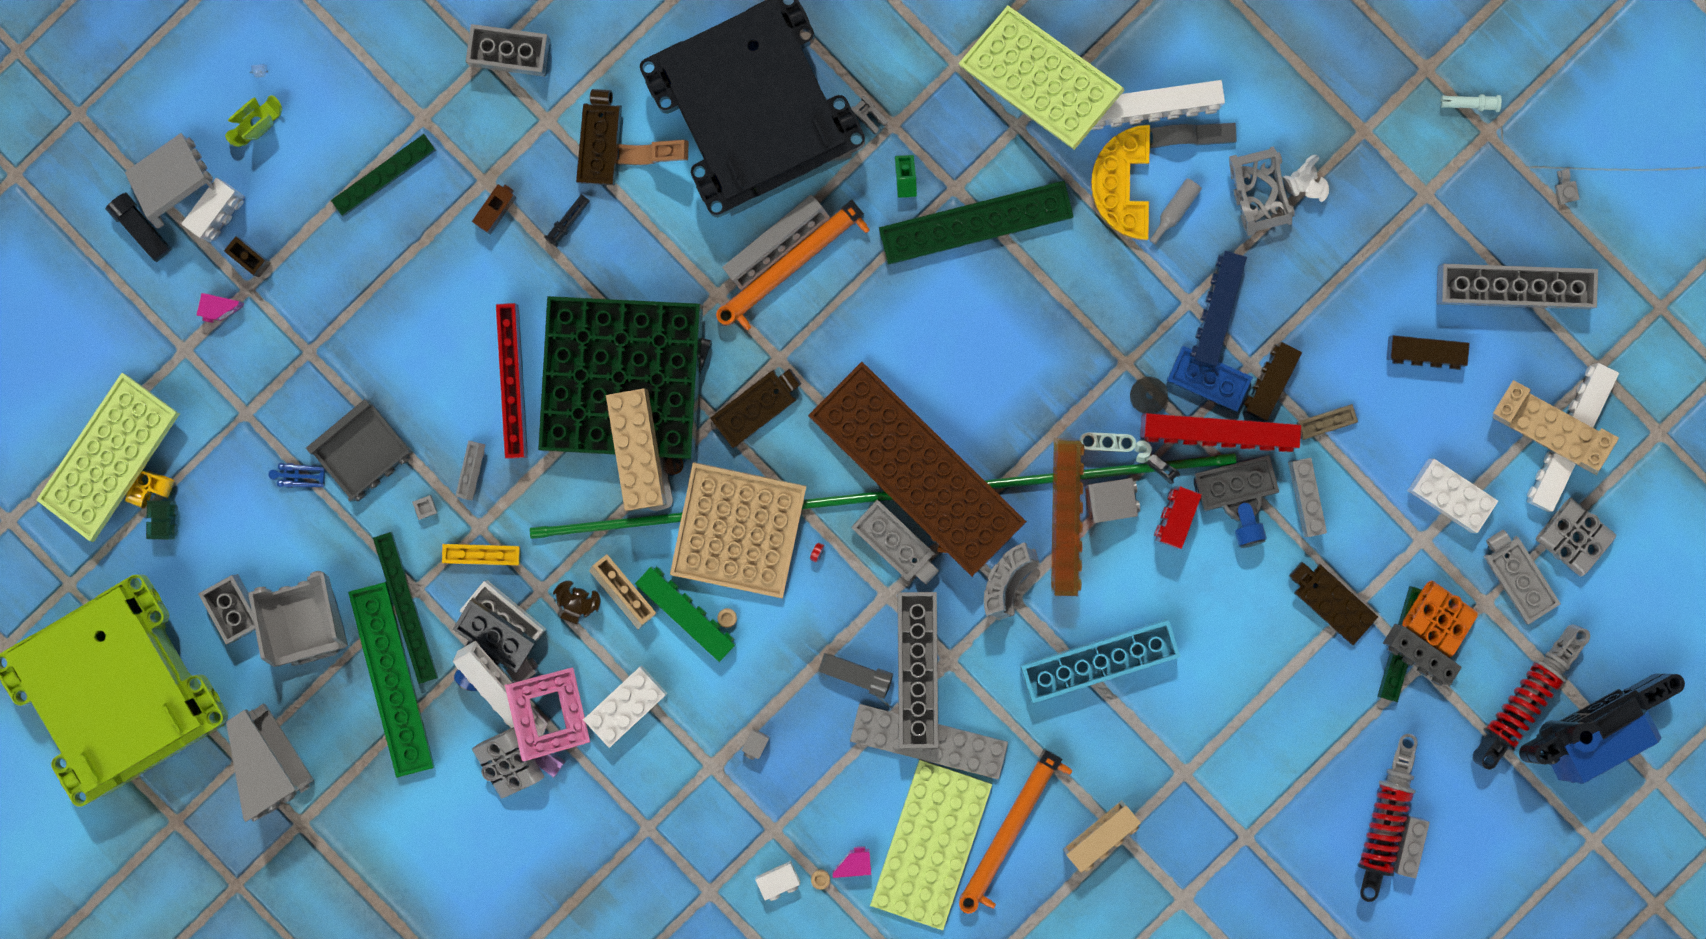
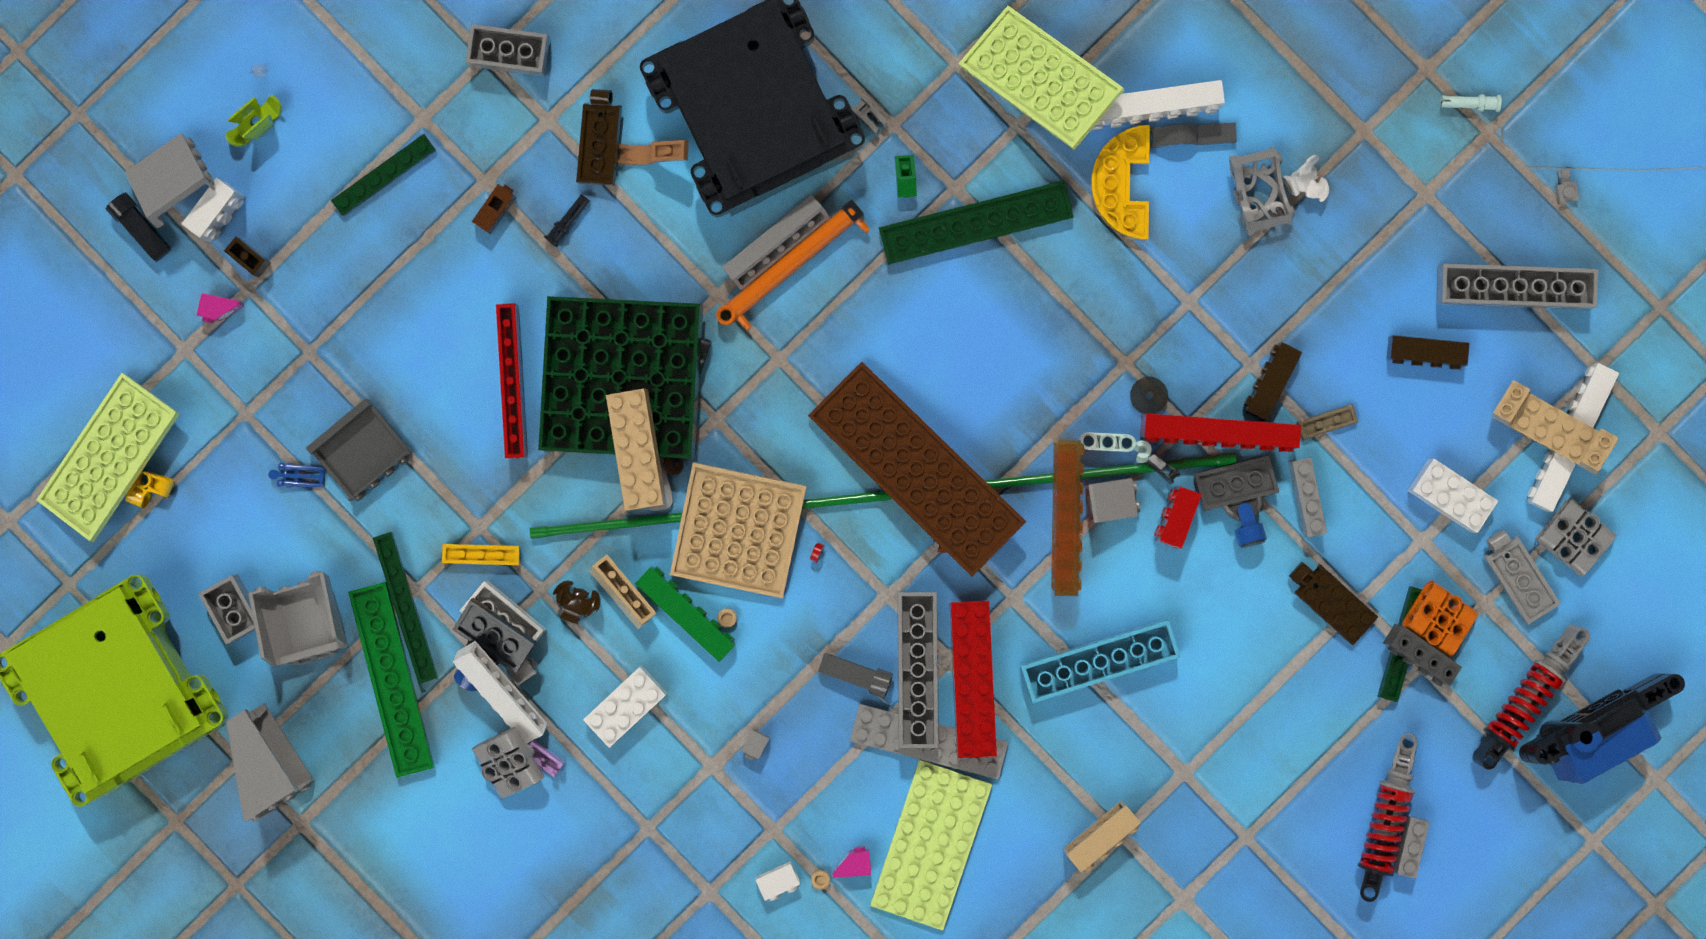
(162, 520): clear green piece -> none
(425, 507): light grey plate -> none
(470, 470): light grey plate -> none
(518, 696): bright pink plate -> none
(756, 406): dark brown hinge -> none
(895, 543): light grey hinge -> none
(973, 679): none -> red brick
(1006, 578): light grey fence -> none
(1009, 830): orange piece -> none
(1176, 208): light grey piece -> none
(1218, 310): dark blue brick -> none
(1220, 385): blue plate -> none

